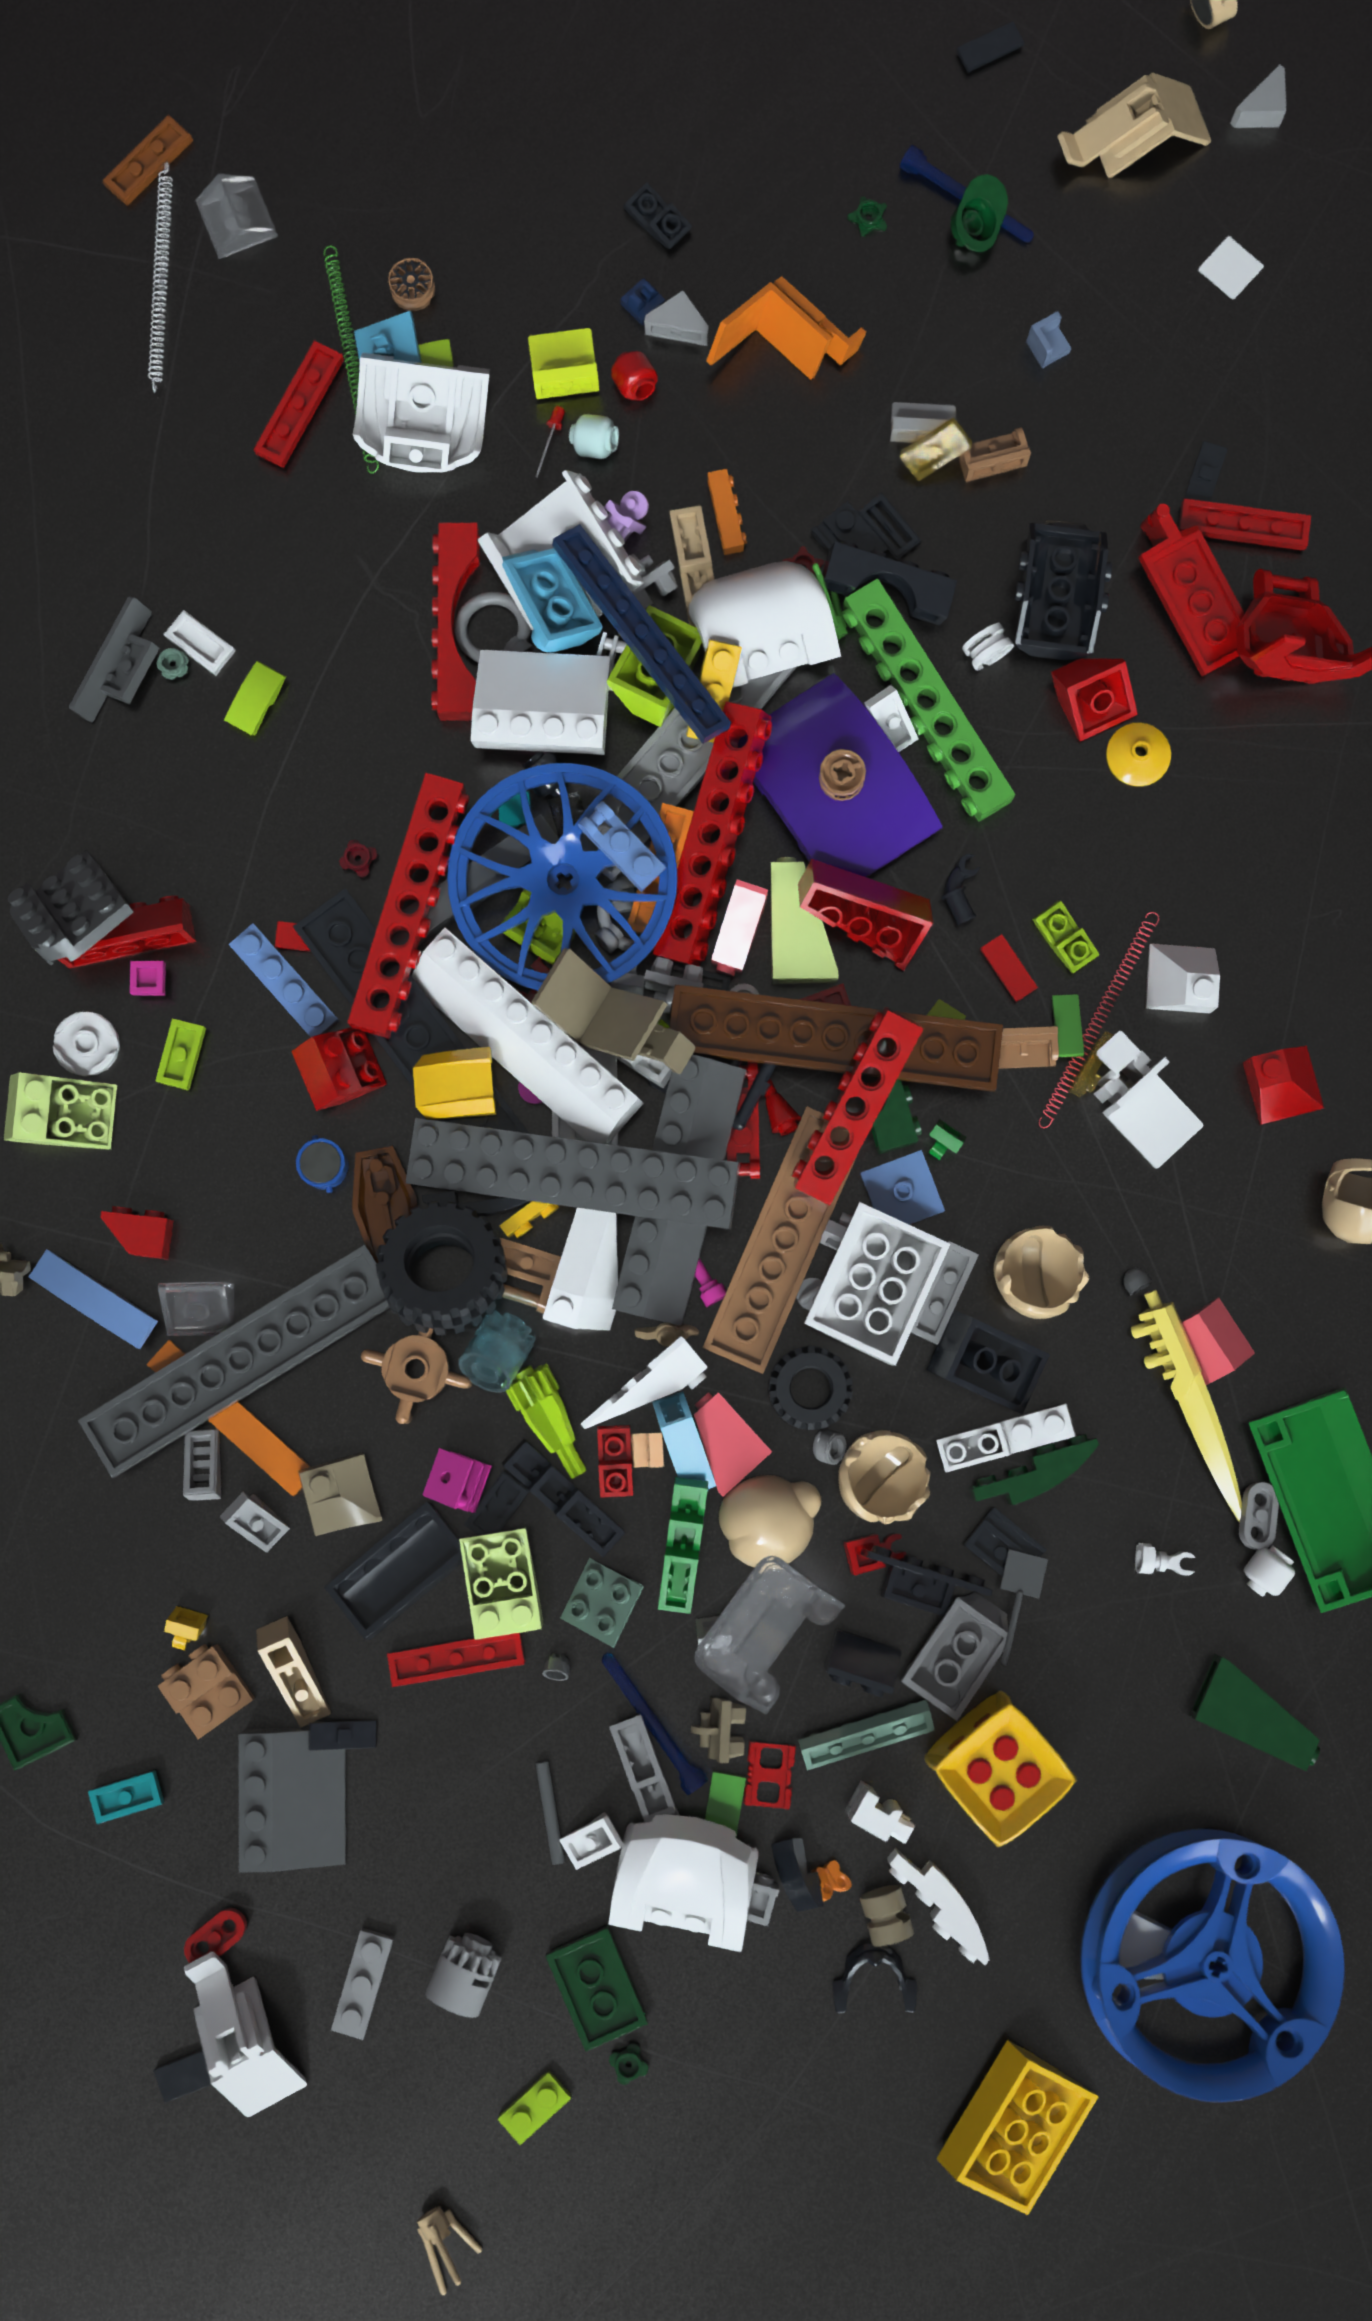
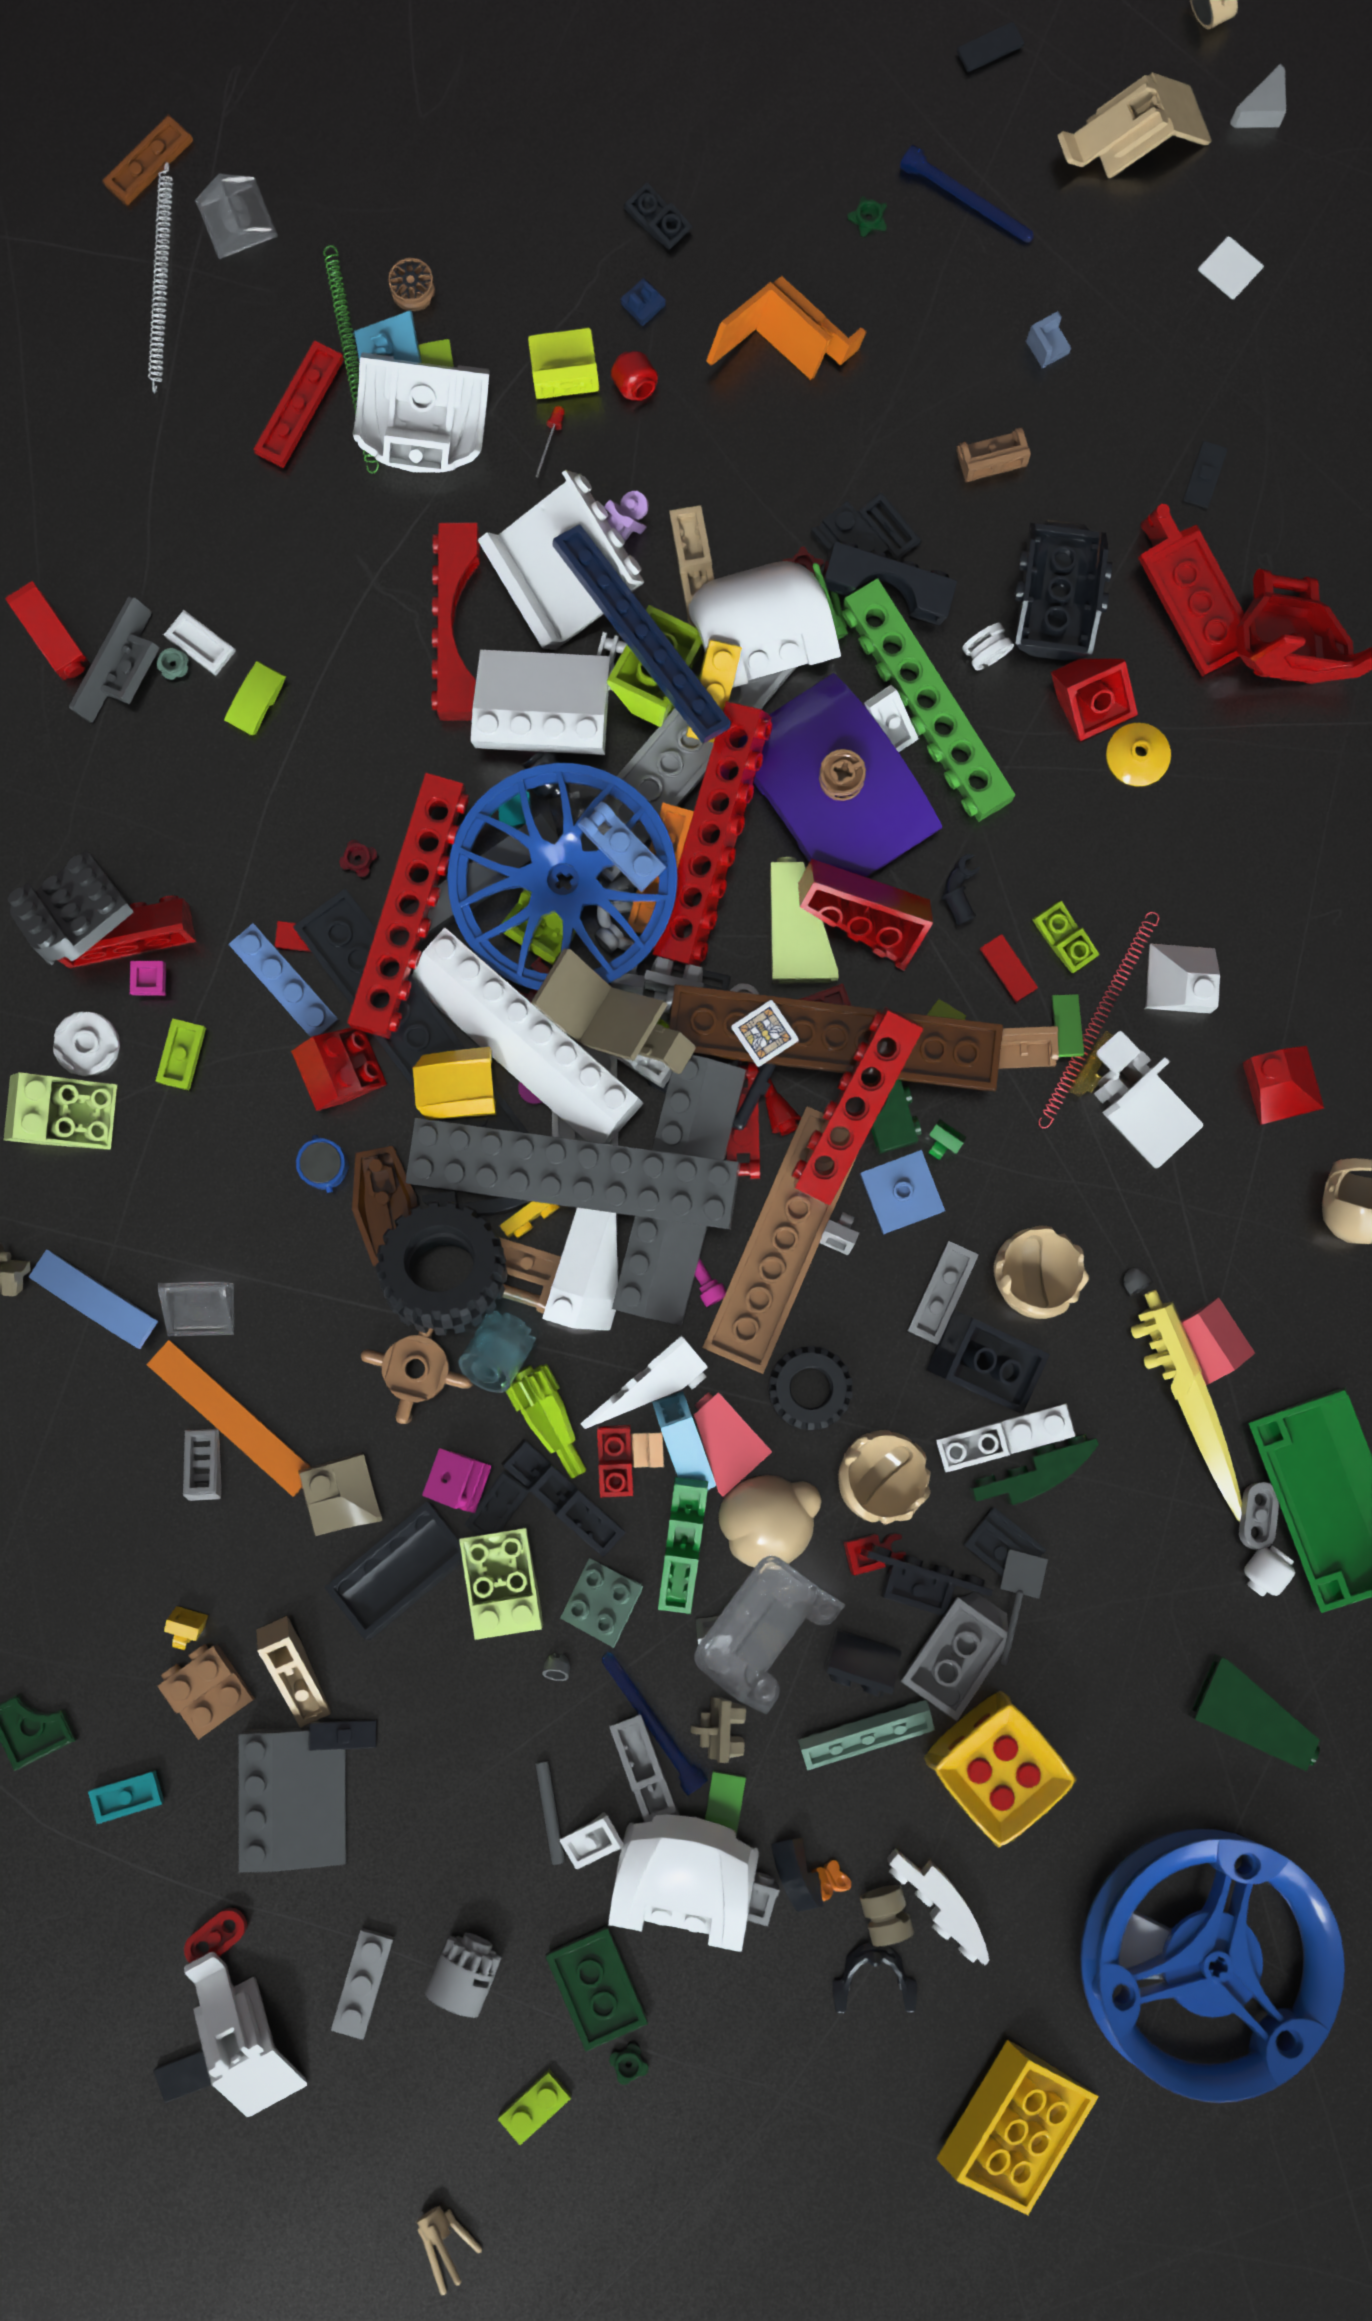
(48, 631): none -> red slope
(139, 1234): red slope -> none
(236, 1362): dark grey plate -> none
(255, 1521): light grey slope -> none
(455, 1659): red plate -> none
(517, 643): light grey piece -> none
(551, 600): medium azure slope -> none
(594, 436): light aqua head -> none
(659, 575): light grey hips -> none
(666, 1333): tan piece -> none
(677, 321): light grey slope -> none
(725, 511): orange piece -> none
(739, 928): slope -> none
(763, 1774): red piece -> none
(764, 1033): none -> sticker
(808, 1292): light grey tile -> none
(829, 1446): light grey tile -> none
(877, 1284): white slope -> none
(878, 1818): white hips -> none
(916, 420): light grey panel -> none
(936, 449): clear yellow plate -> none
(980, 213): dark green piece -> none
(1147, 1560): white piece -> none
(1246, 524): red plate -> none

